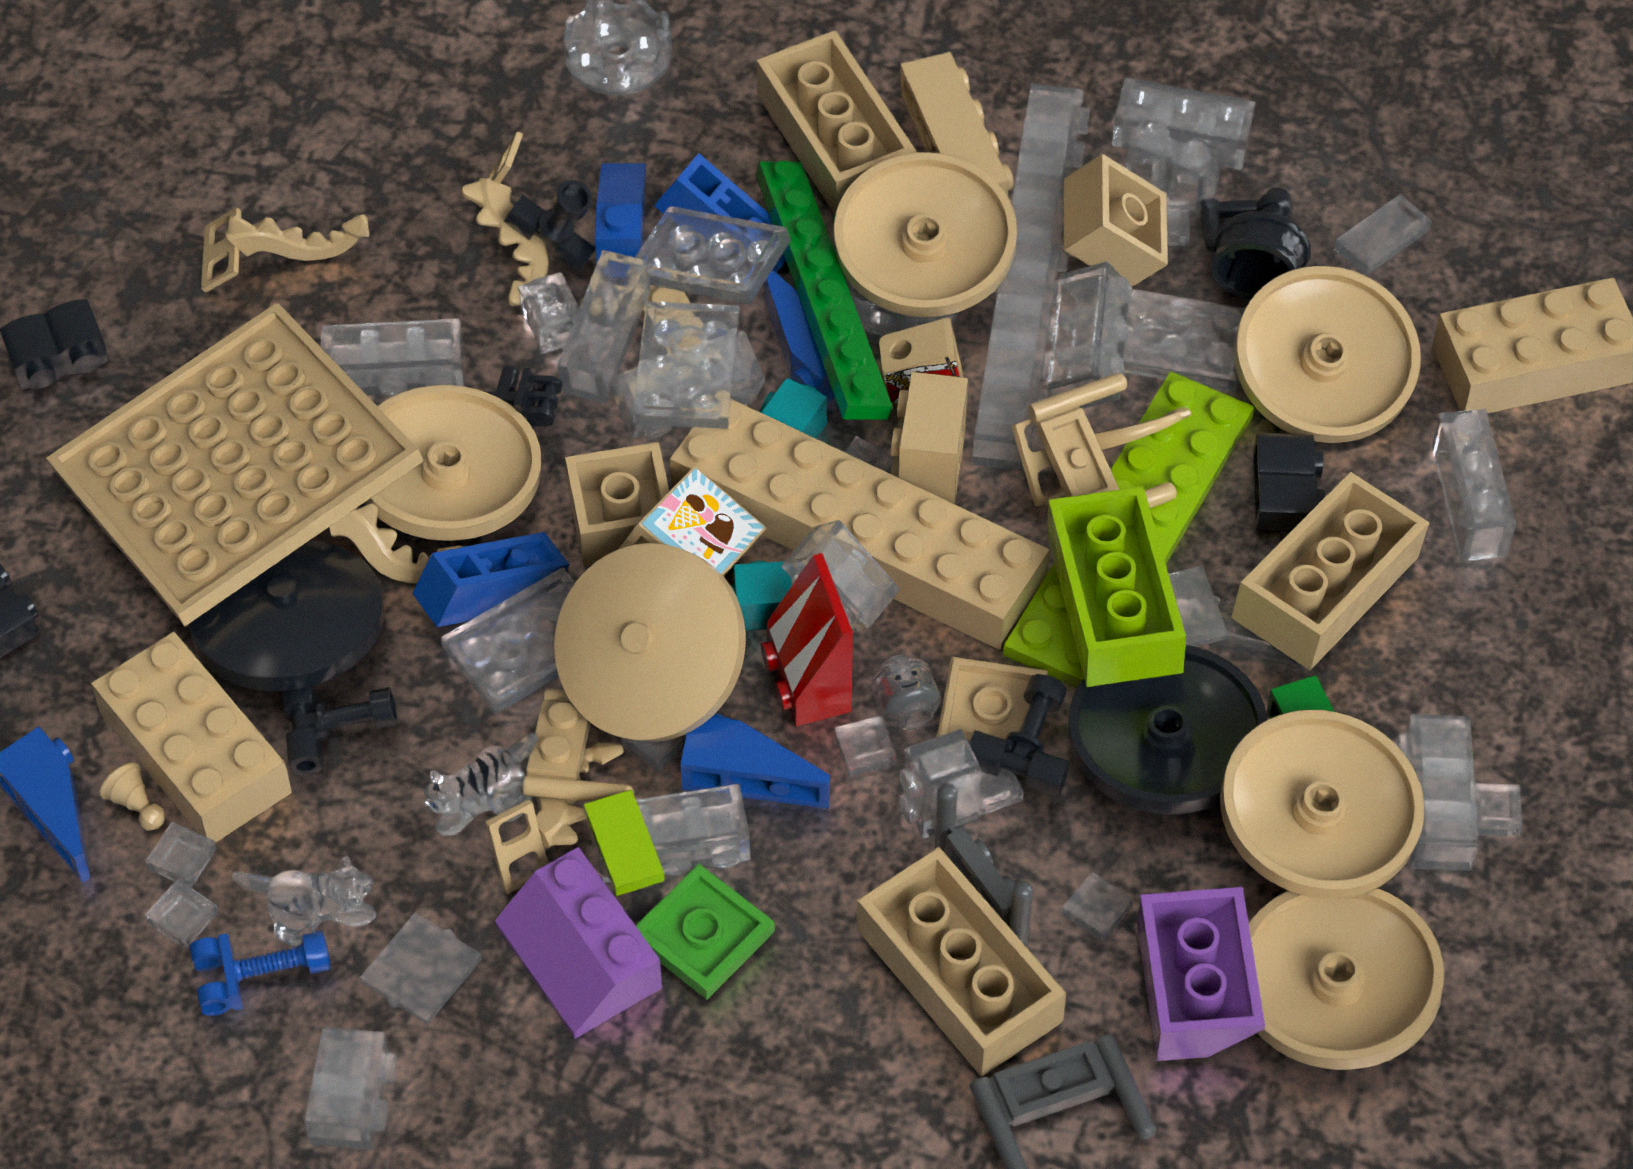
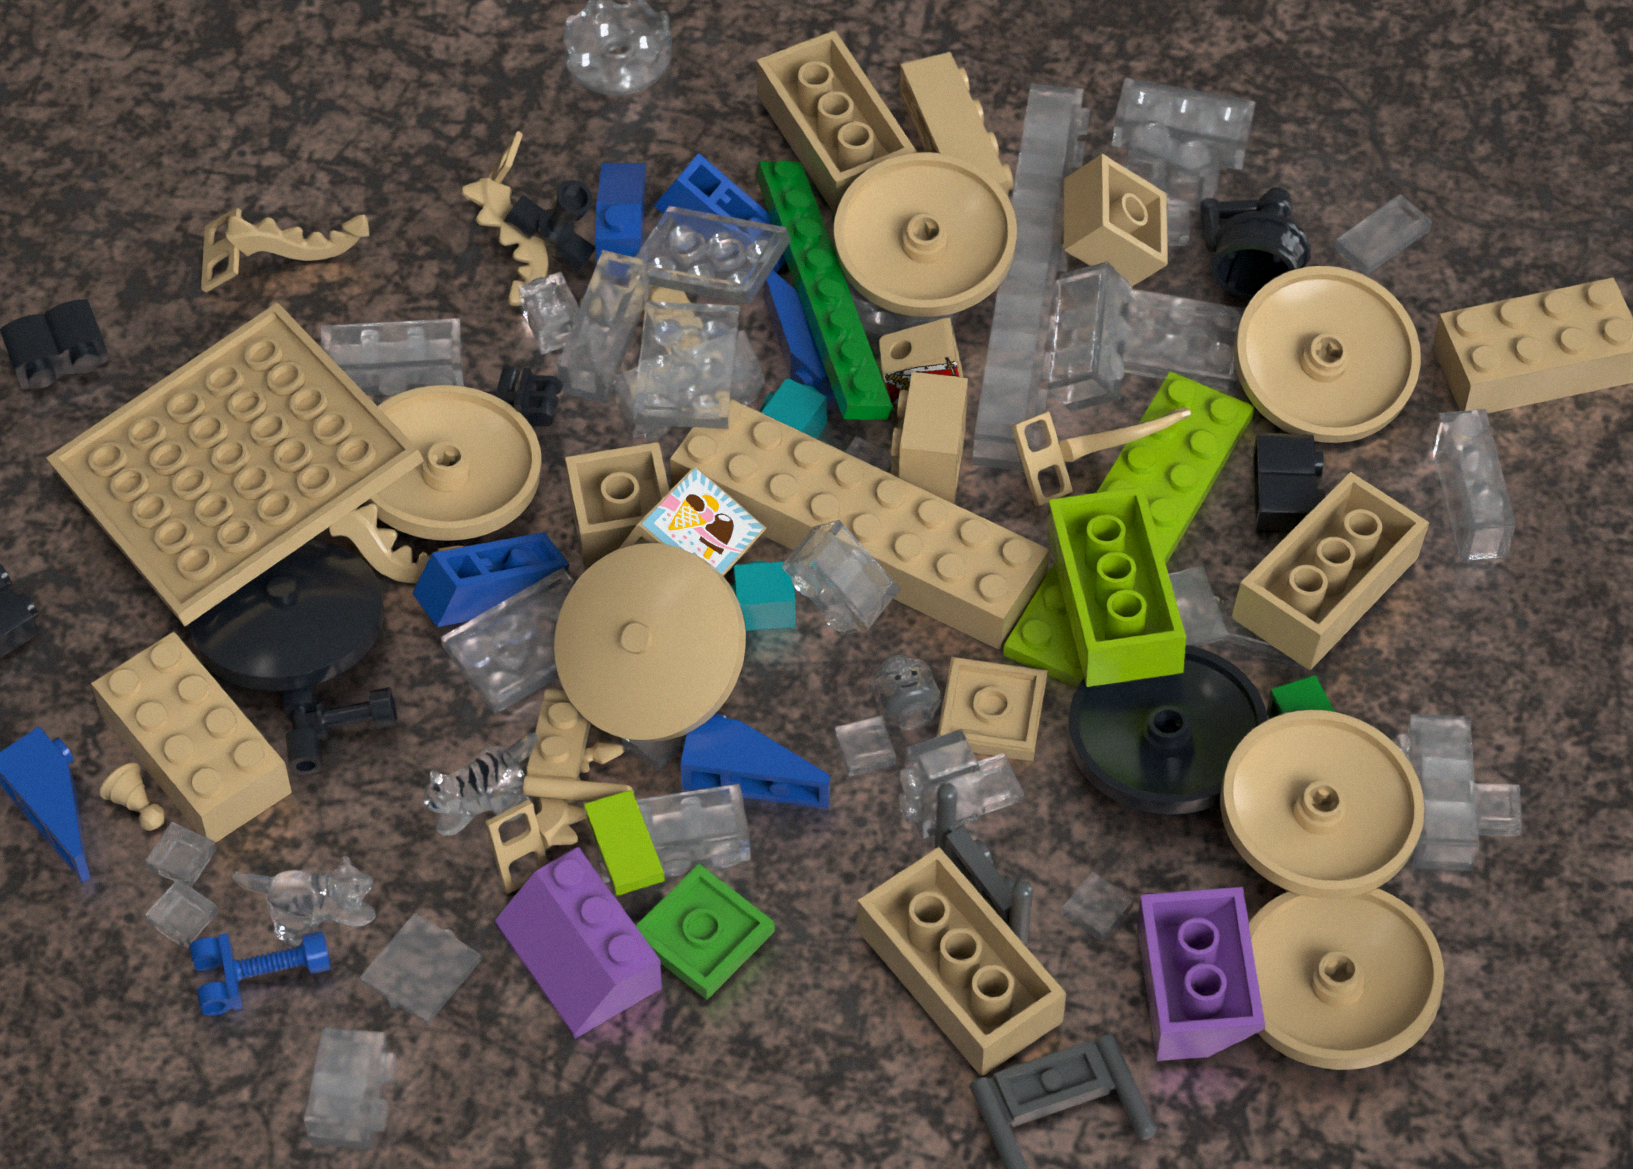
(811, 647): red slope -> none
(1022, 750): black bar -> none
(1074, 446): tan plate -> none

